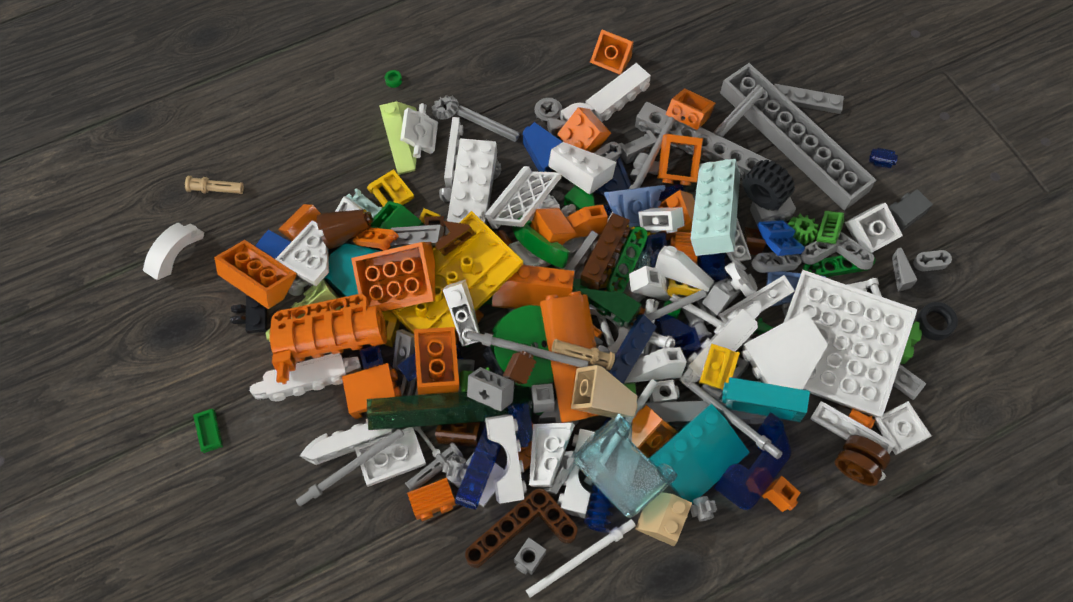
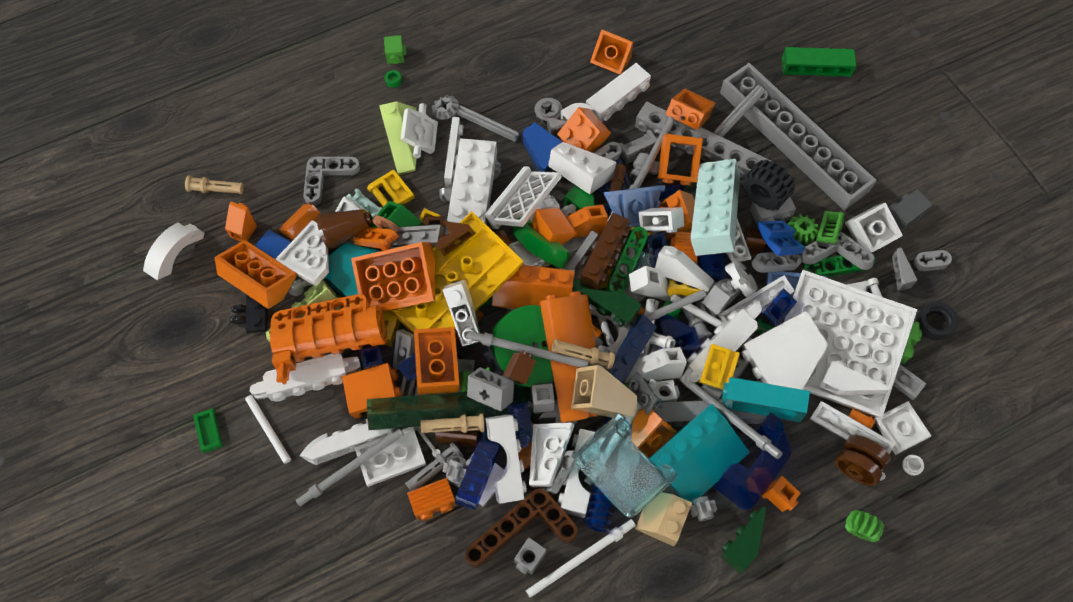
(239, 222): none -> orange slope
(268, 429): none -> white bar
(319, 173): none -> light grey beam
(384, 223): none -> nougat tile
(394, 49): none -> bright green brick
(462, 424): none -> tan pin
(618, 176): none -> reddish brown axle
(645, 395): none -> dark grey hinge
(745, 547): none -> dark green slope
(779, 306): none -> clear blue slope
(812, 99): light grey plate -> none
(818, 61): none -> green brick
(846, 381): none -> white slope
(864, 526): none -> bright green gear
(883, 157): clear blue brick -> none
(913, 465): none -> white plate

